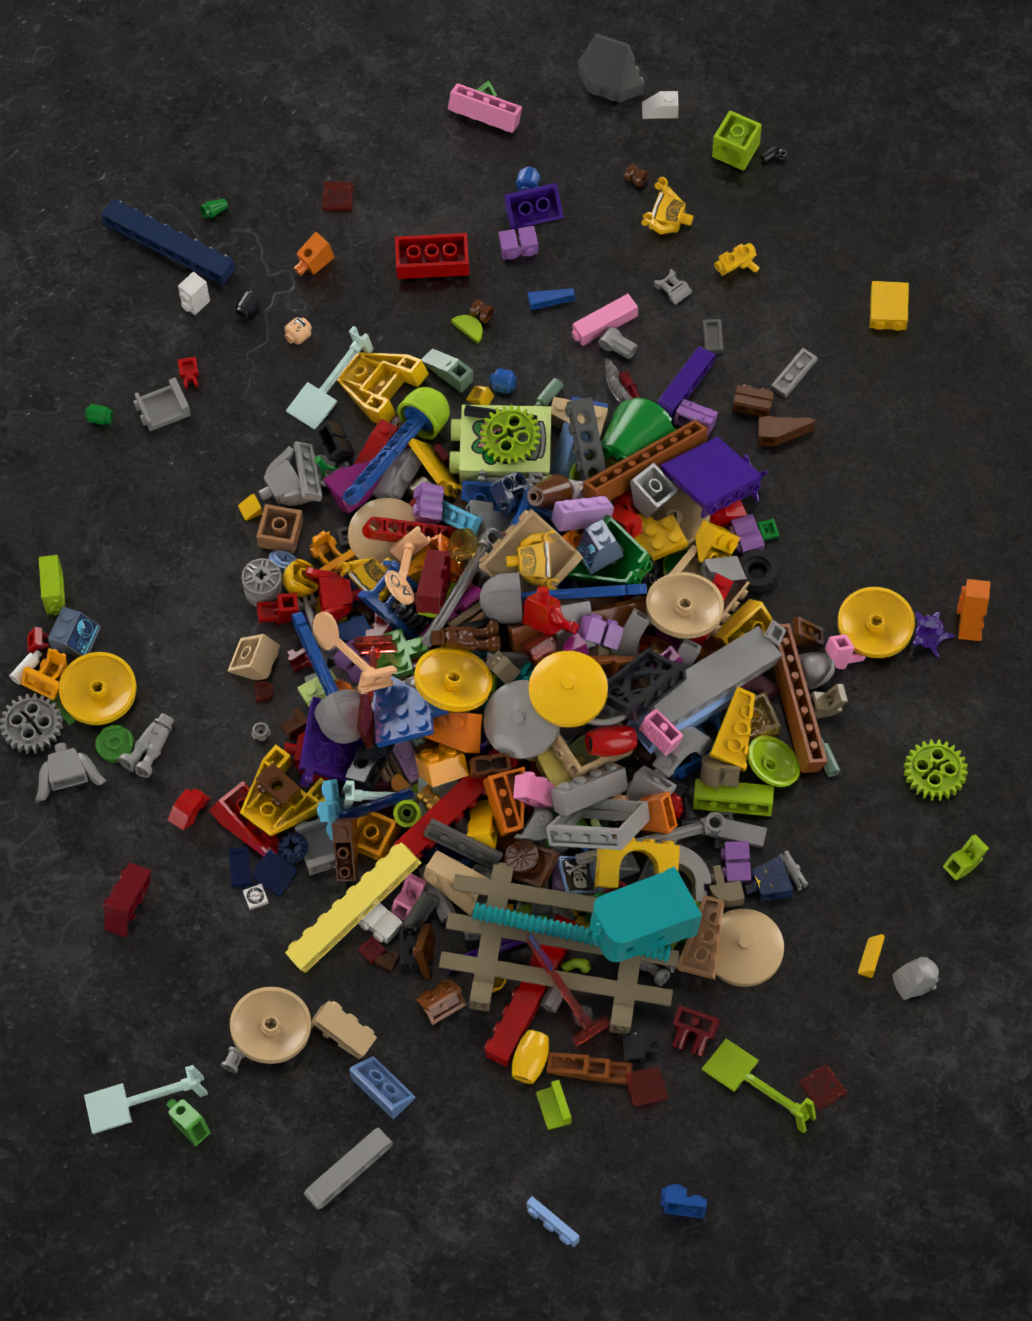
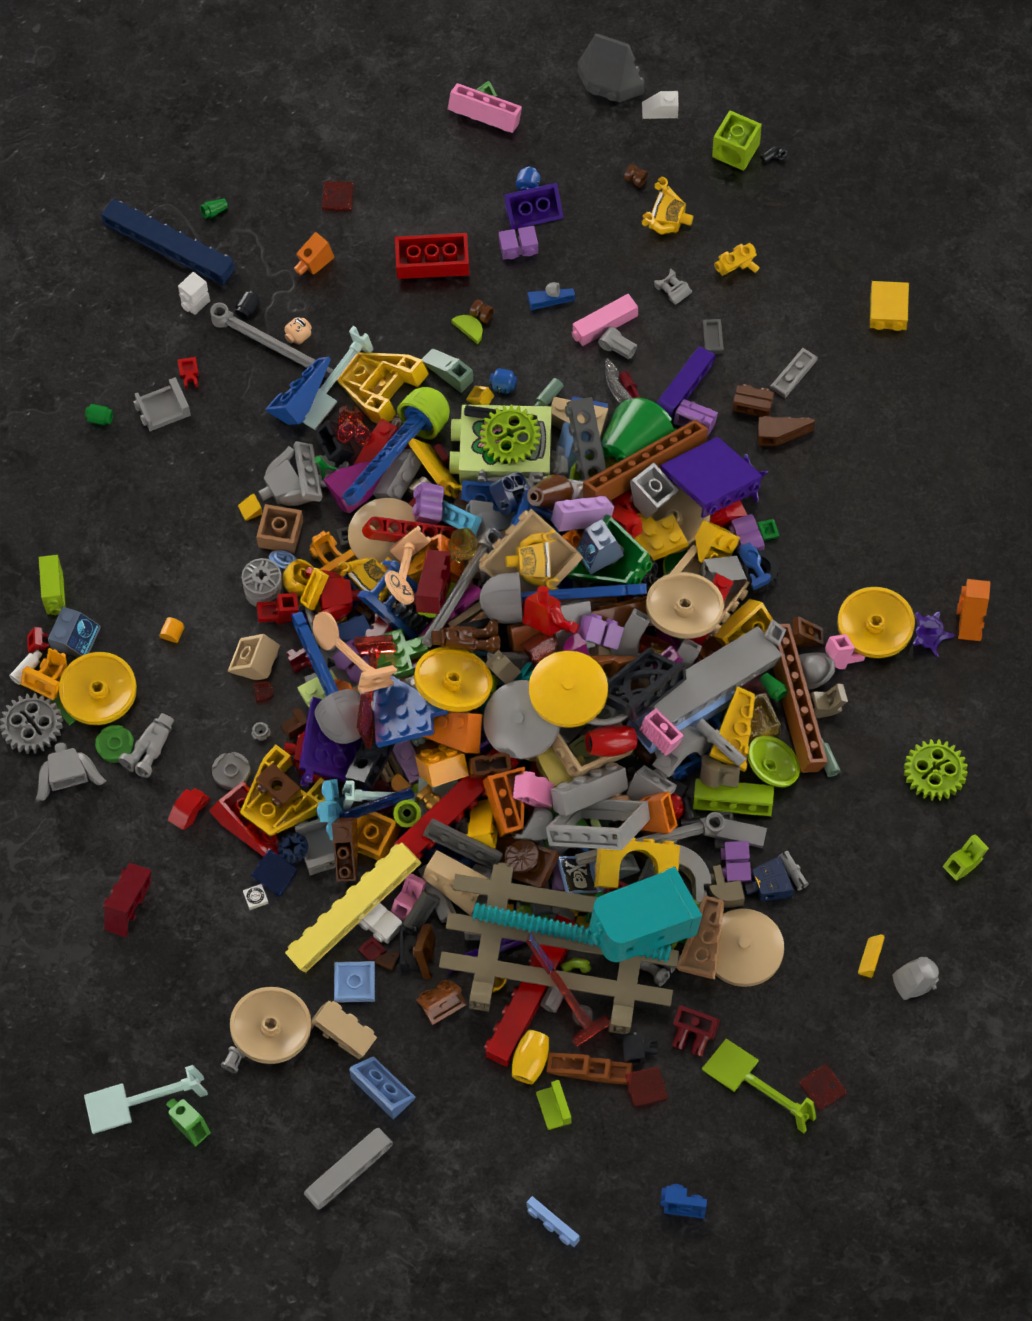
(172, 630): none -> light orange brick
(228, 319): none -> light grey piece
(230, 770): none -> light grey tile
(239, 866): clear blue tile -> none
(297, 401): none -> blue wedge
(314, 588): none -> yellow tile
(348, 423): none -> clear red piece
(354, 981): none -> light blue plate
(553, 289): none -> light grey hinge
(559, 465): none -> light grey plate
(720, 742): none -> light grey pin
(752, 559): none -> blue piece
(773, 687): none -> green cone

